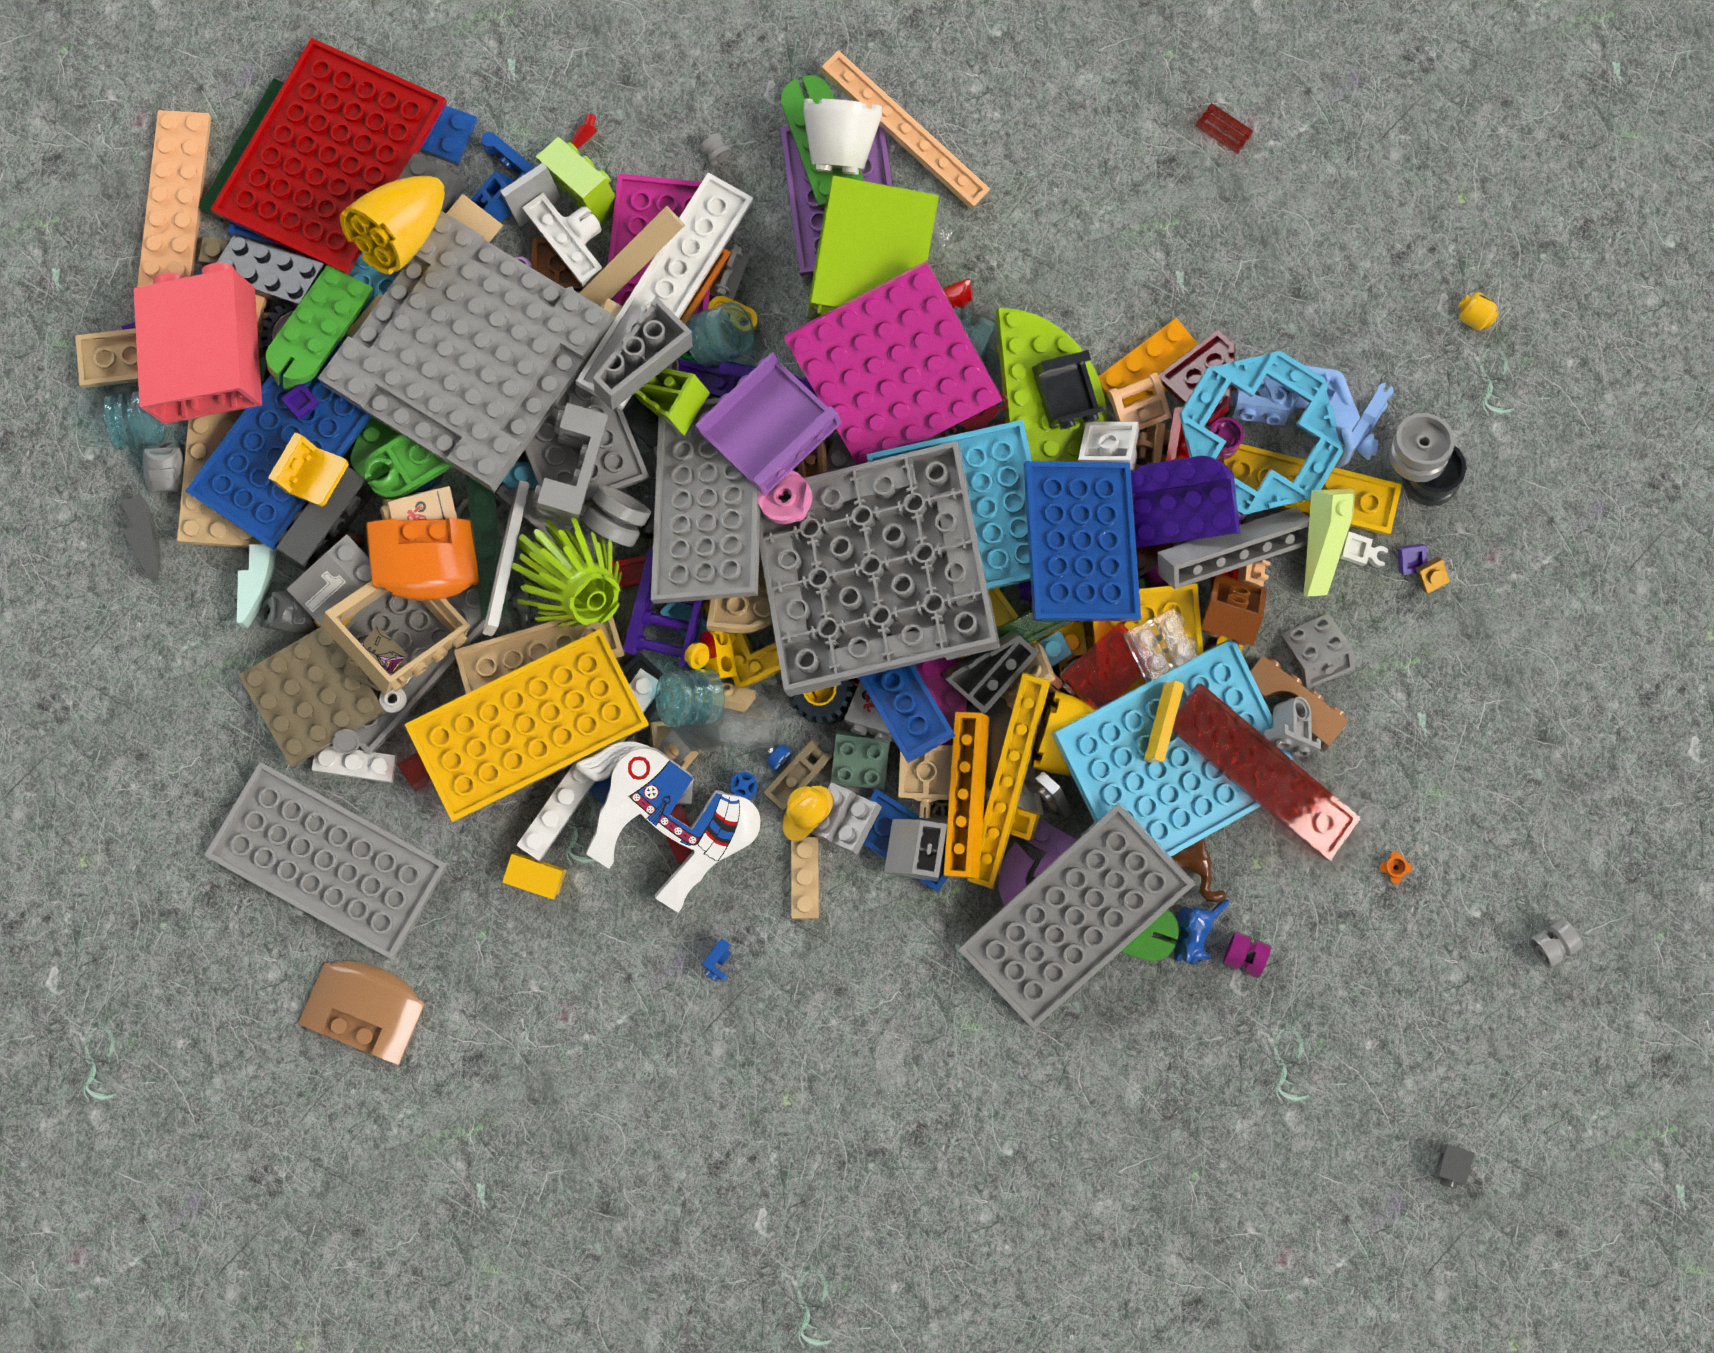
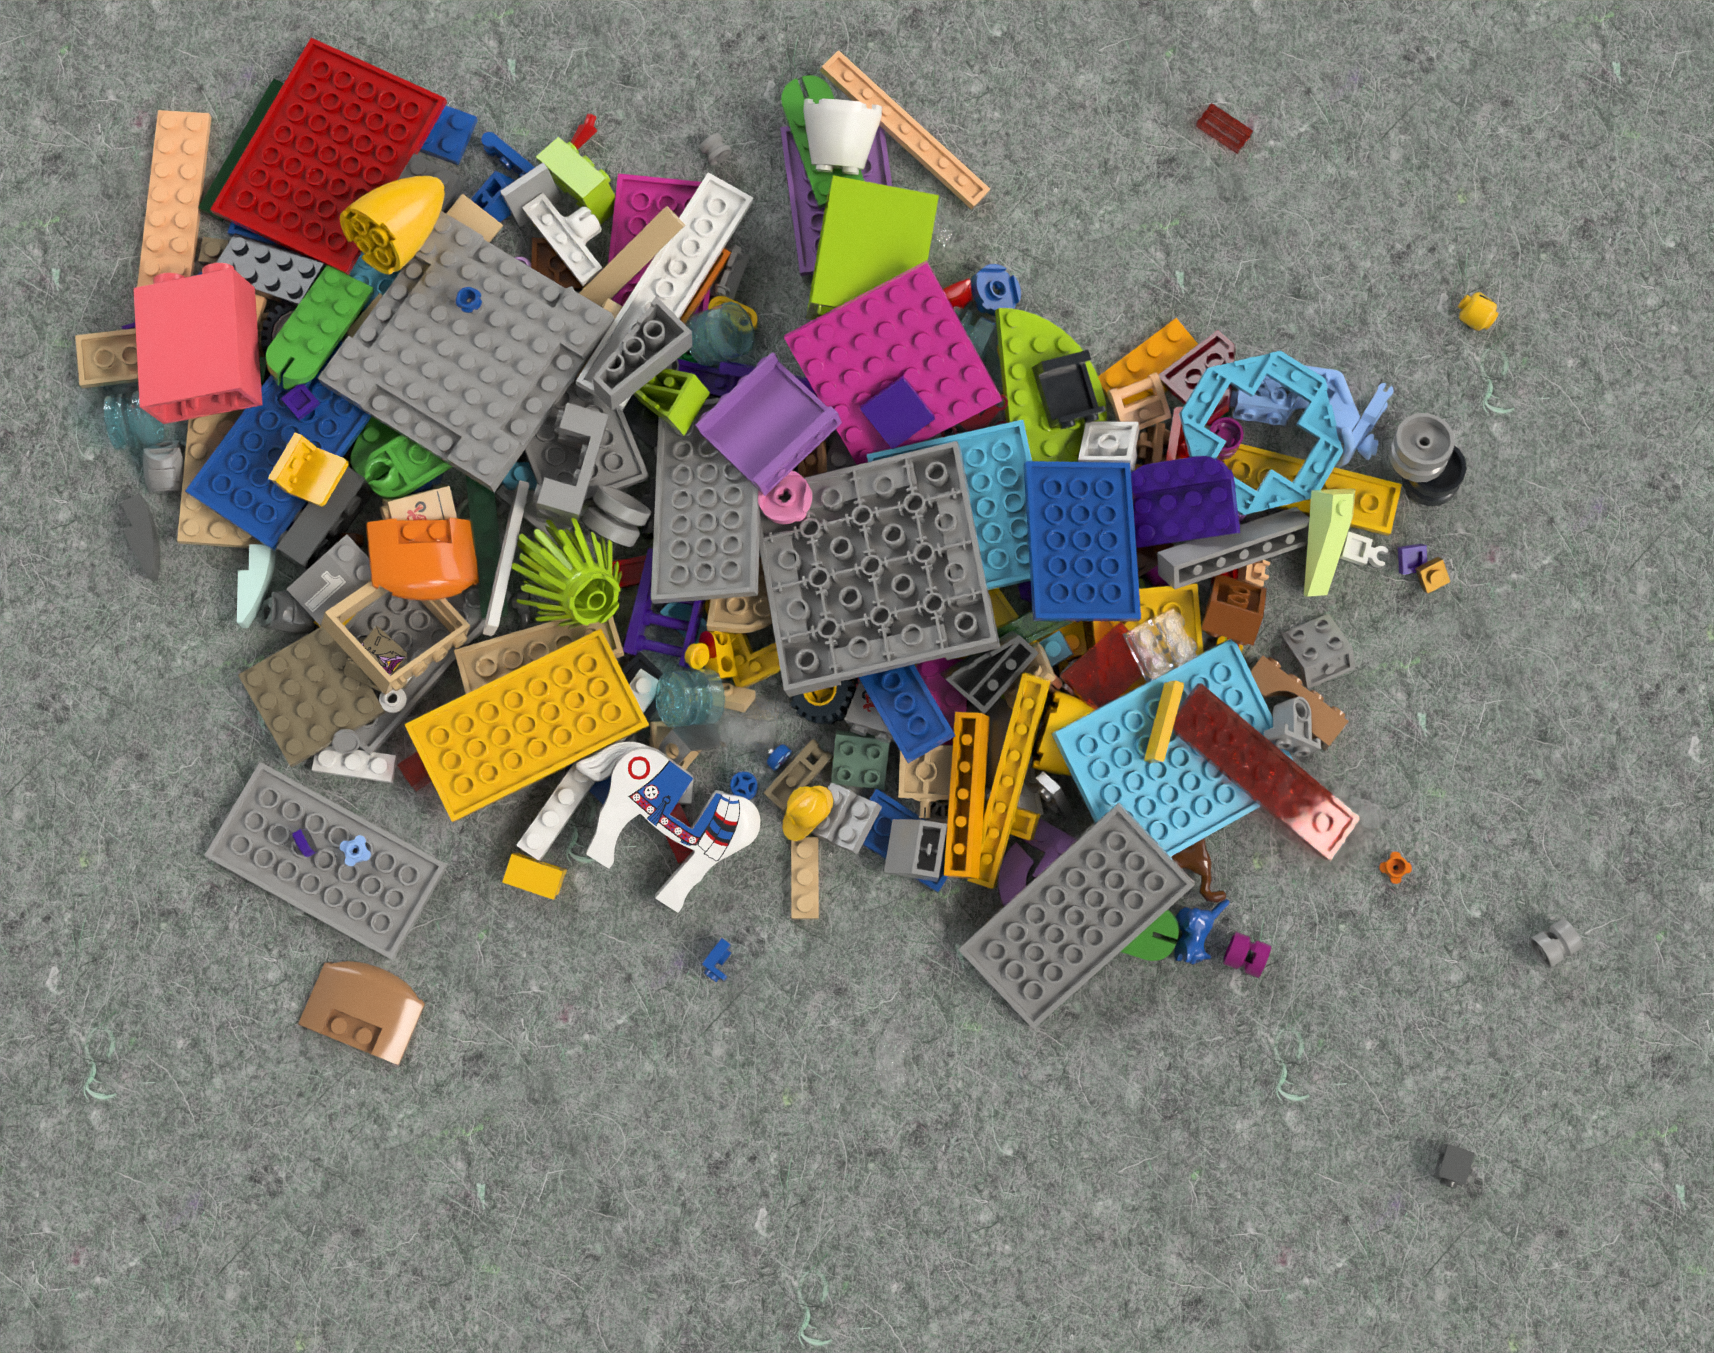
(305, 842): none -> dark purple tile
(353, 858): none -> light blue plate
(466, 293): none -> blue plate
(897, 412): none -> dark purple tile
(986, 299): none -> plate

